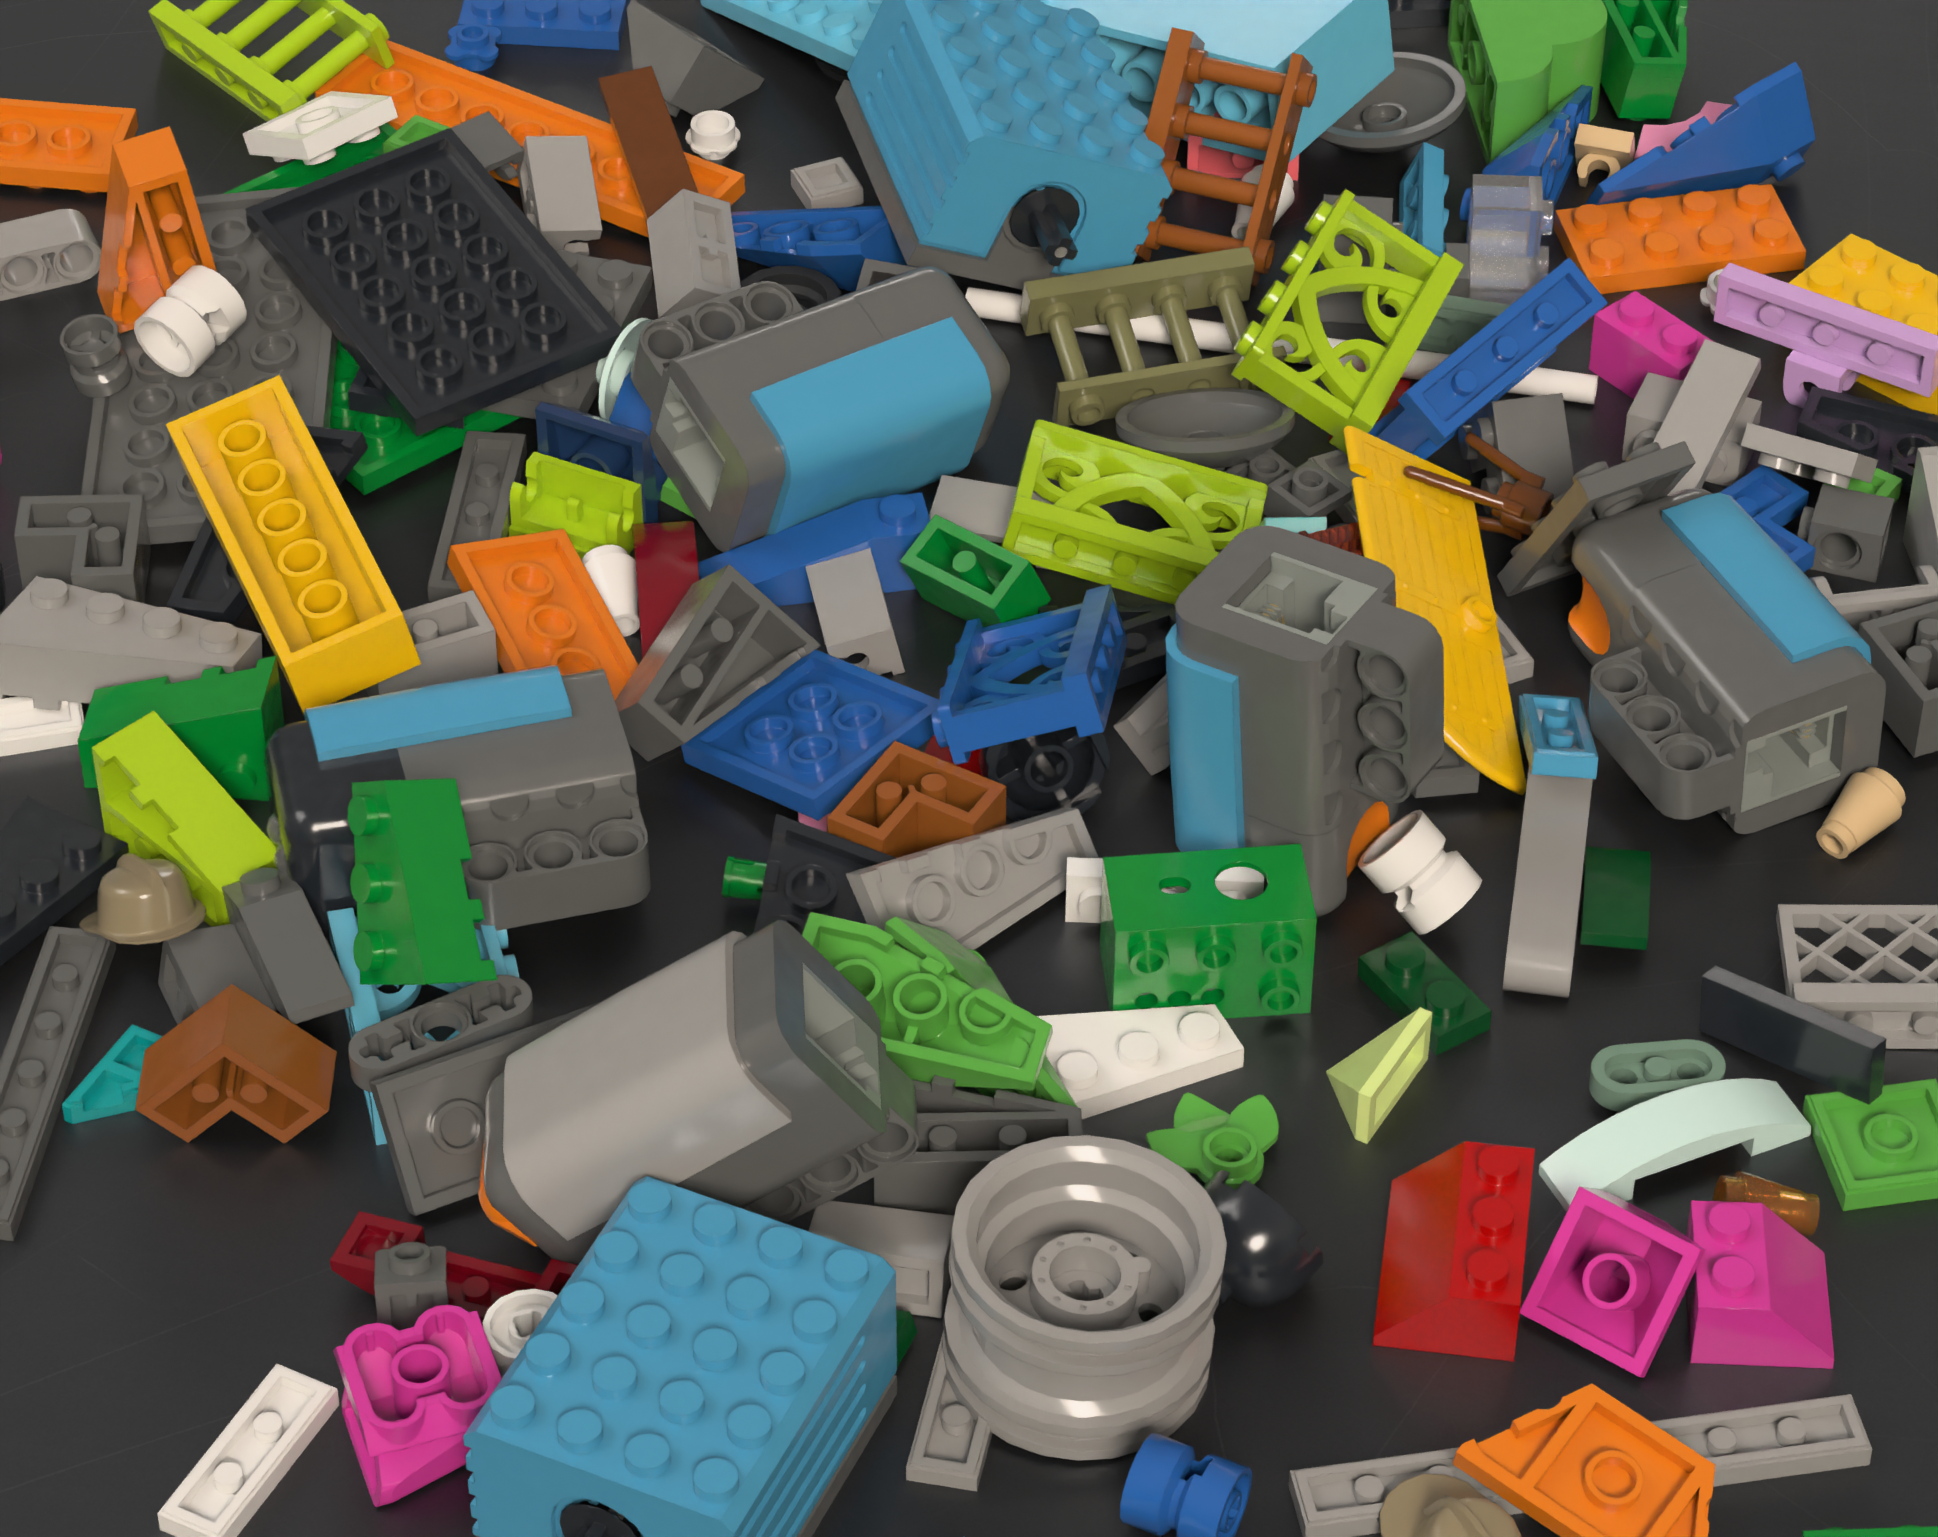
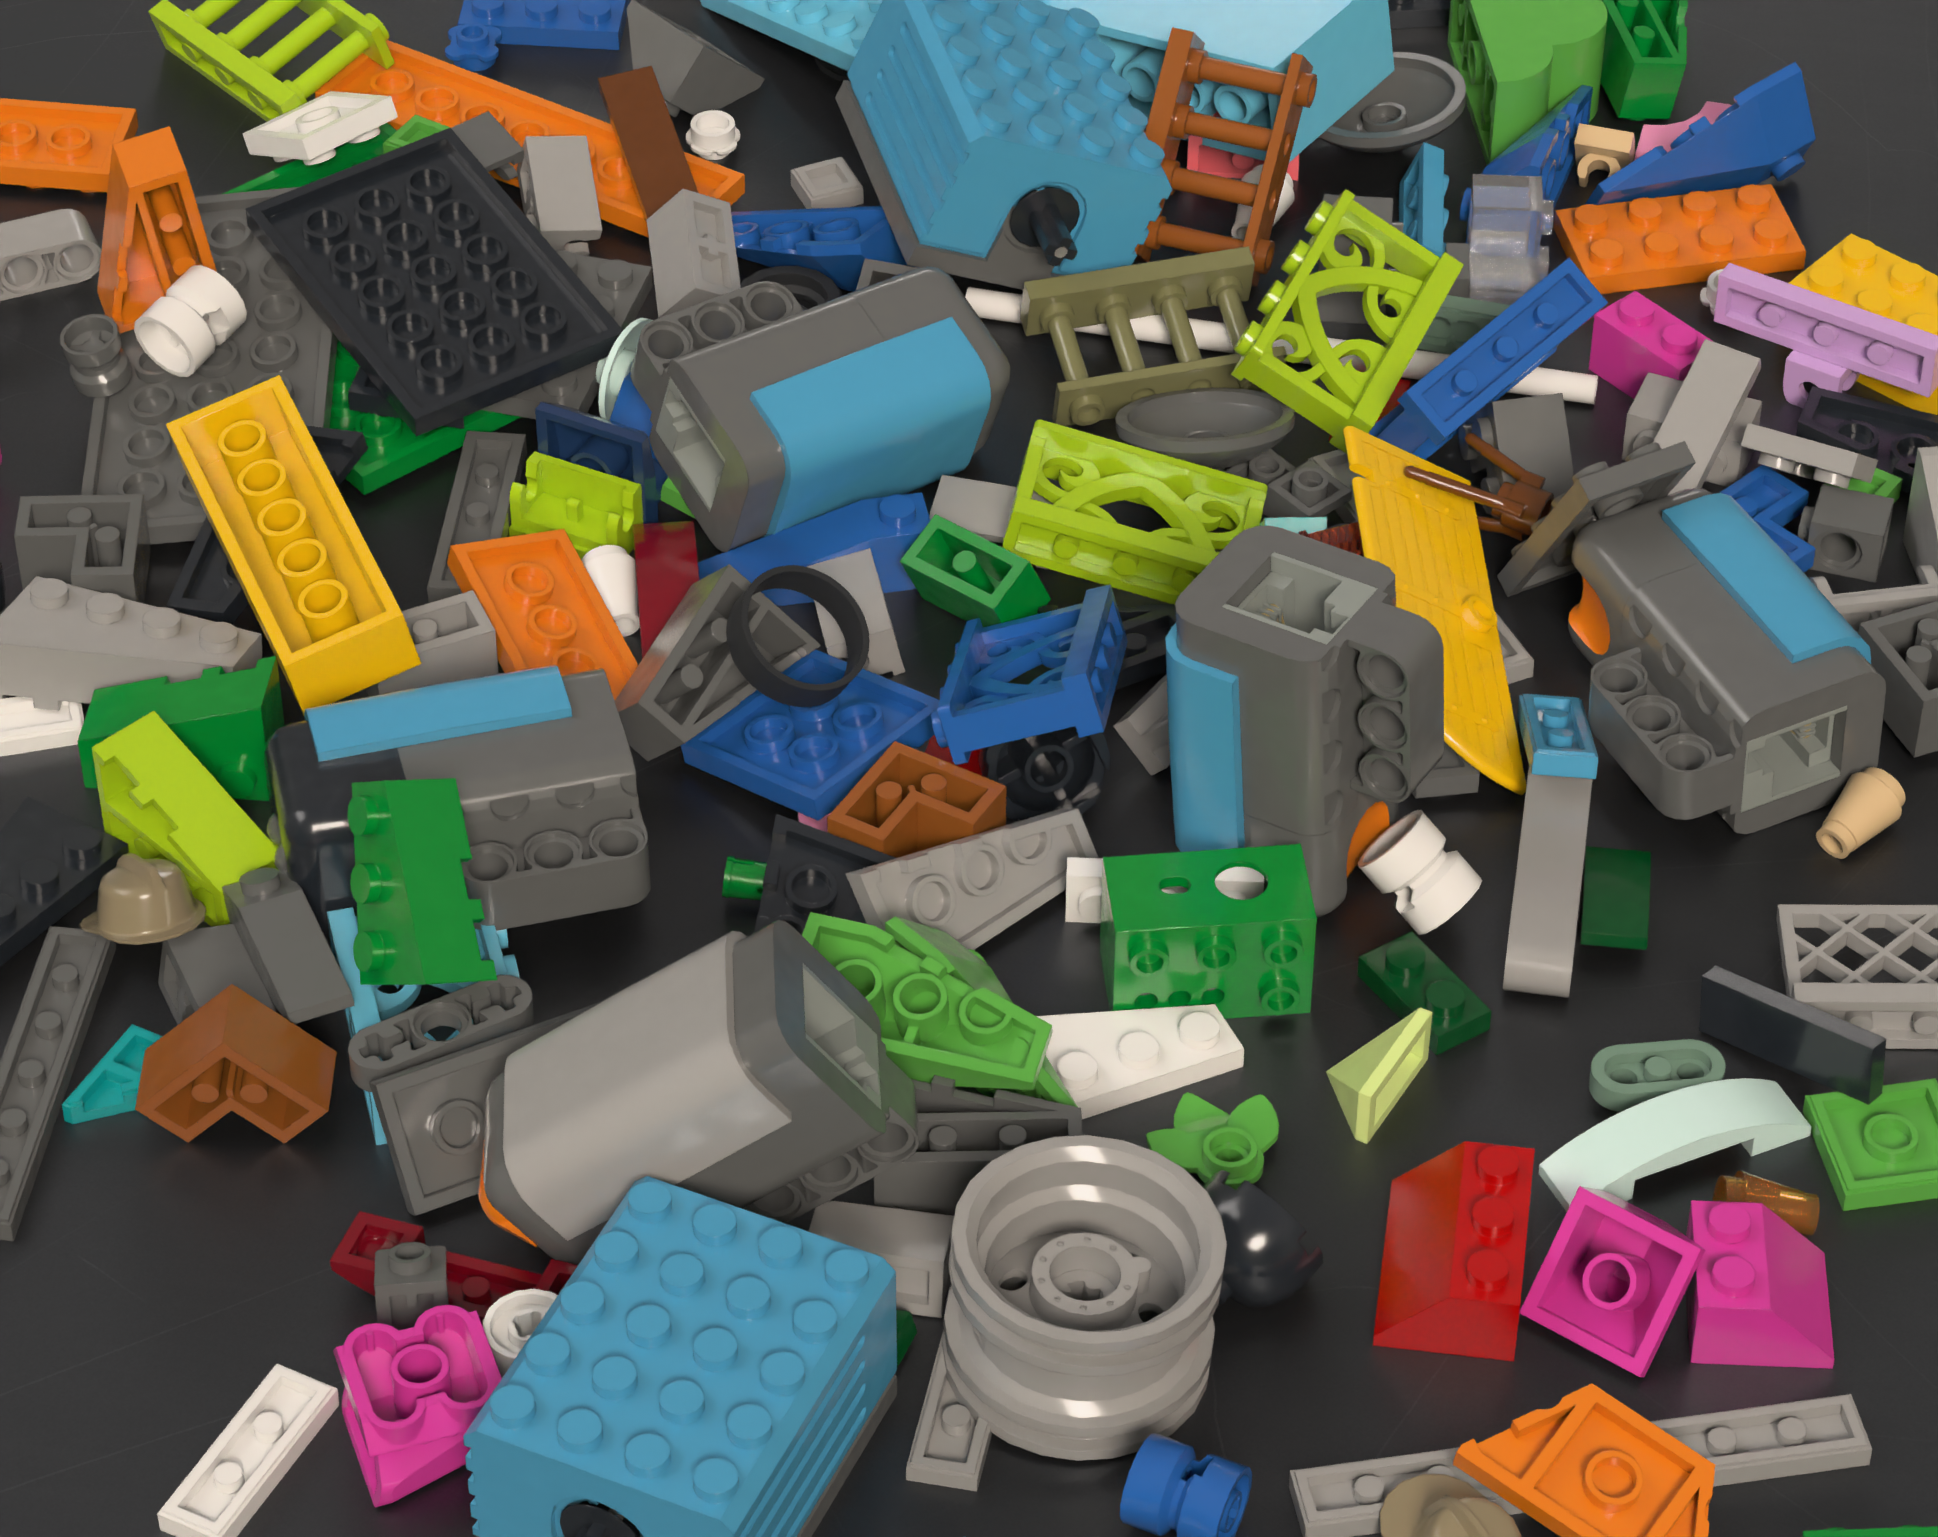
(829, 595): none -> black tyre

